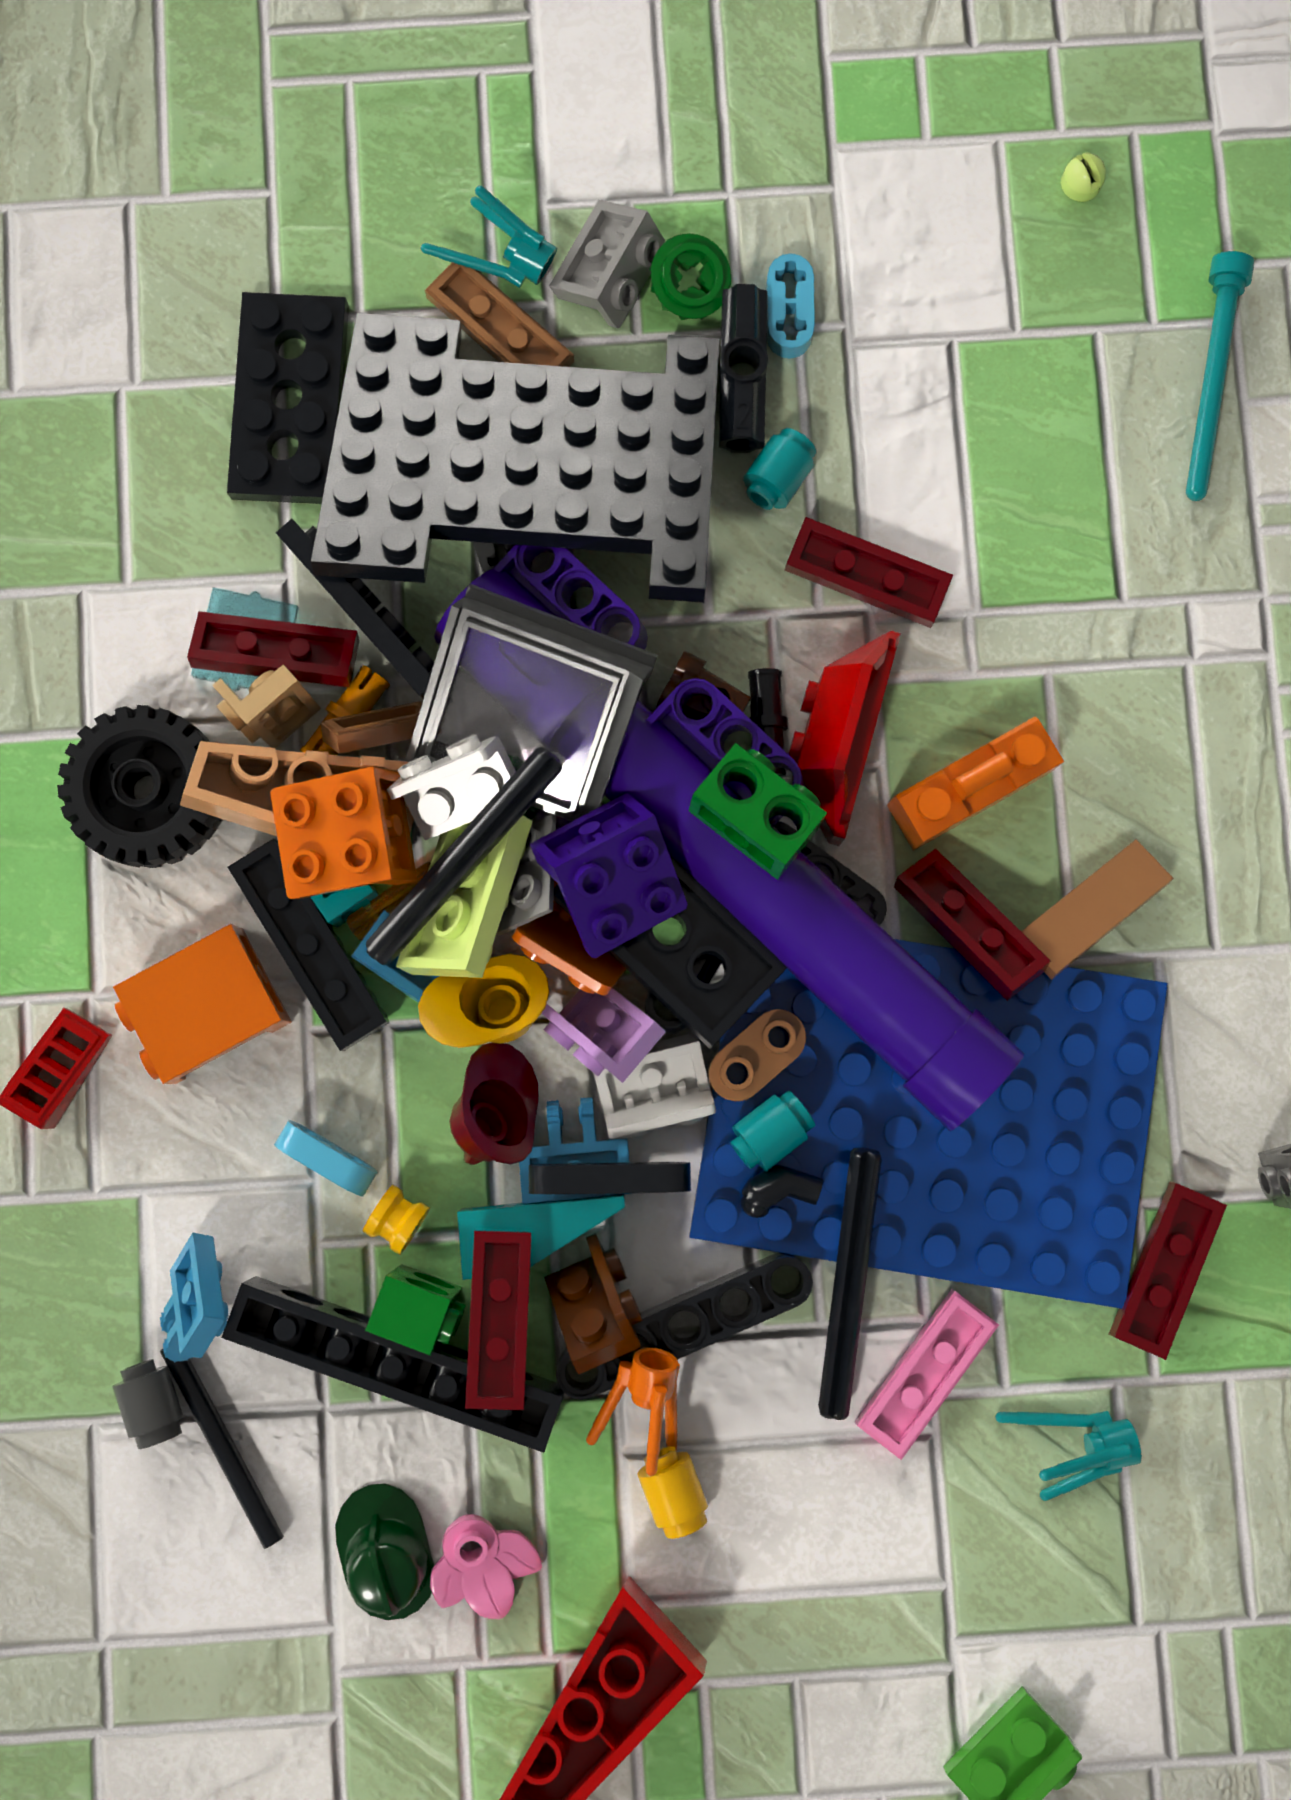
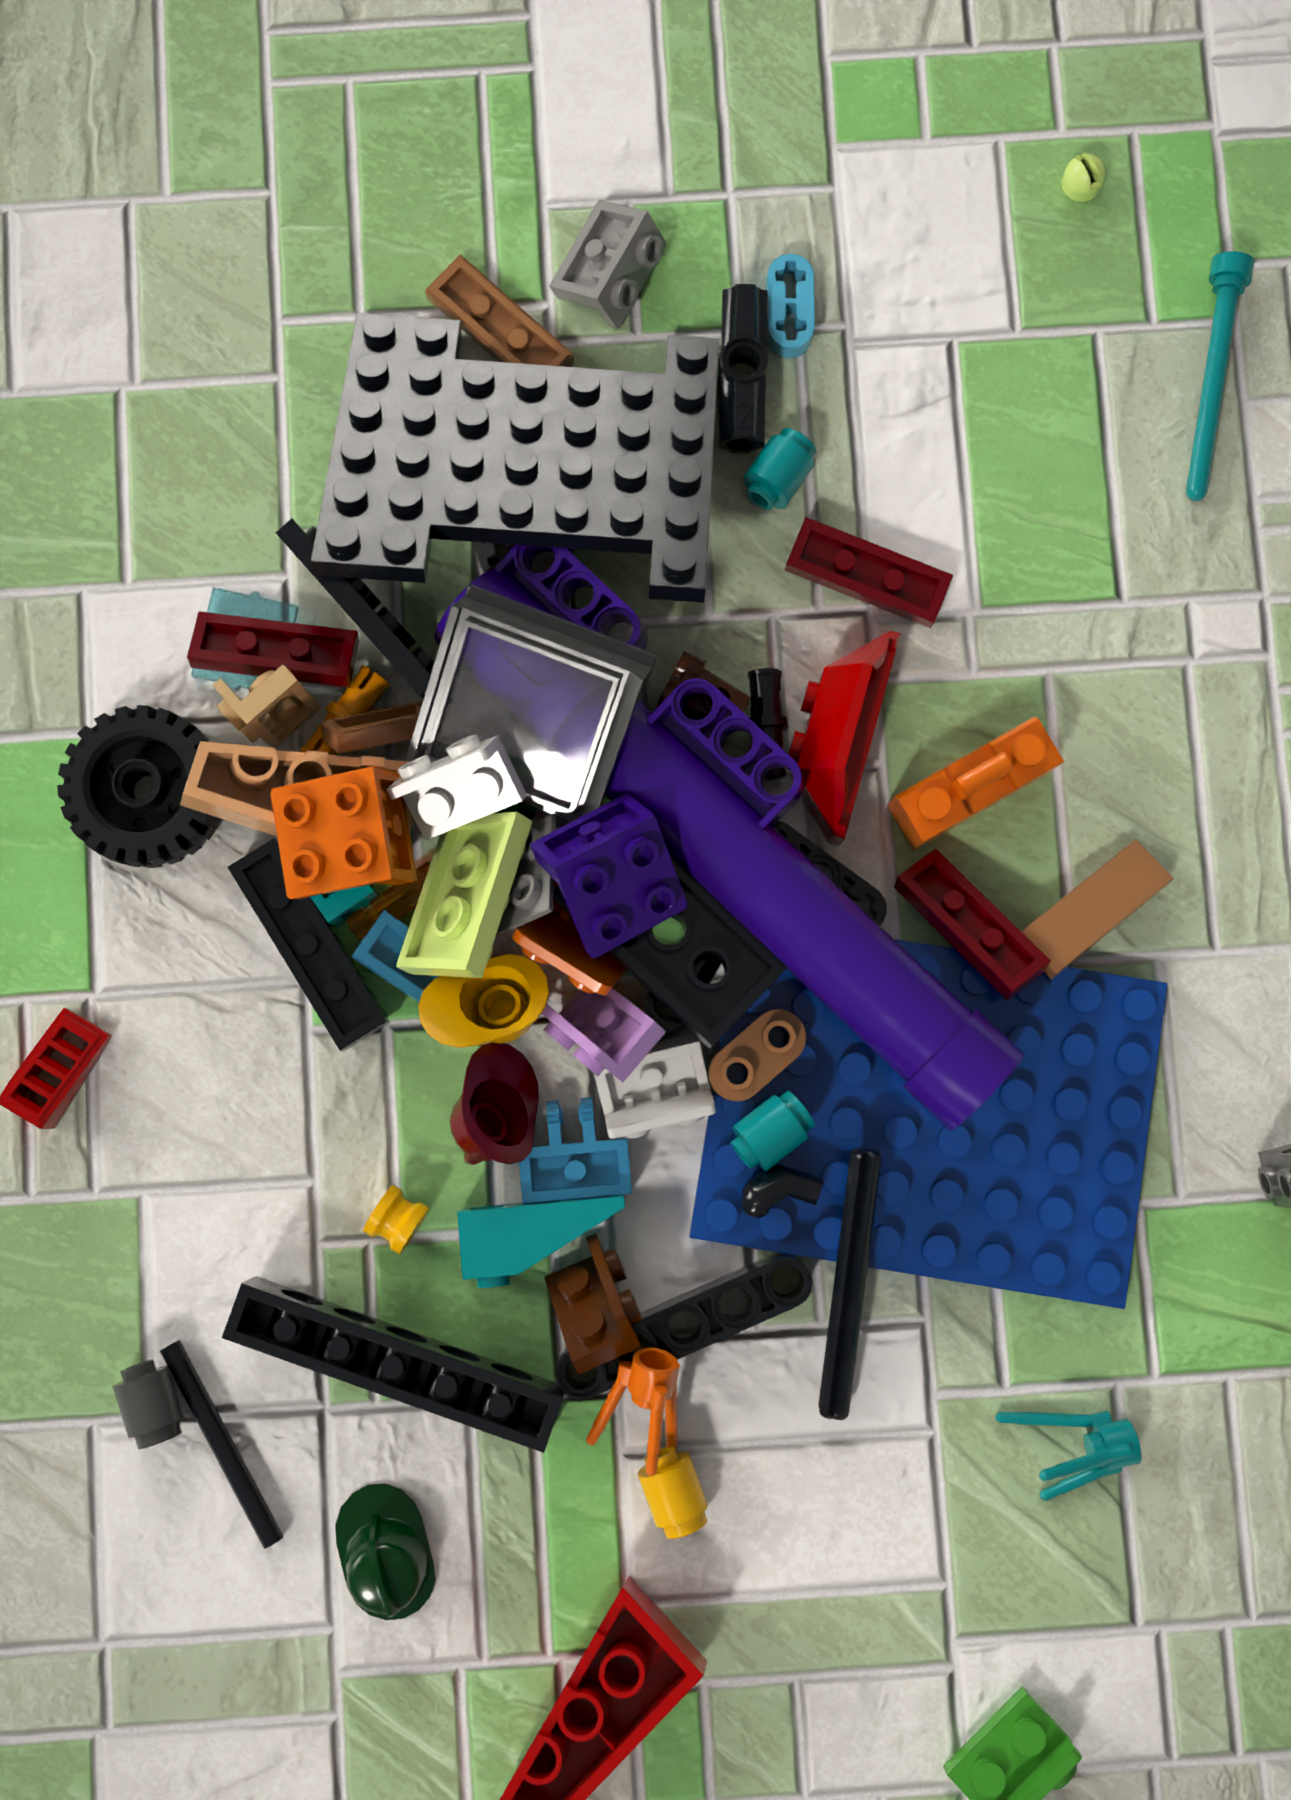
(196, 1306): dark azure hinge -> none
(199, 1004): orange panel -> none
(262, 373): black plate -> none
(325, 1158): medium azure beam -> none
(416, 1310): green brick -> none
(464, 855): black axle -> none
(485, 1573): bright pink plate -> none
(498, 1320): dark red plate -> none
(526, 251): teal plant -> none
(609, 1178): black beam -> none
(687, 252): green gear -> none
(747, 821): green brick -> none
(926, 1374): bright pink tile -> none
(1168, 1270): dark red plate -> none

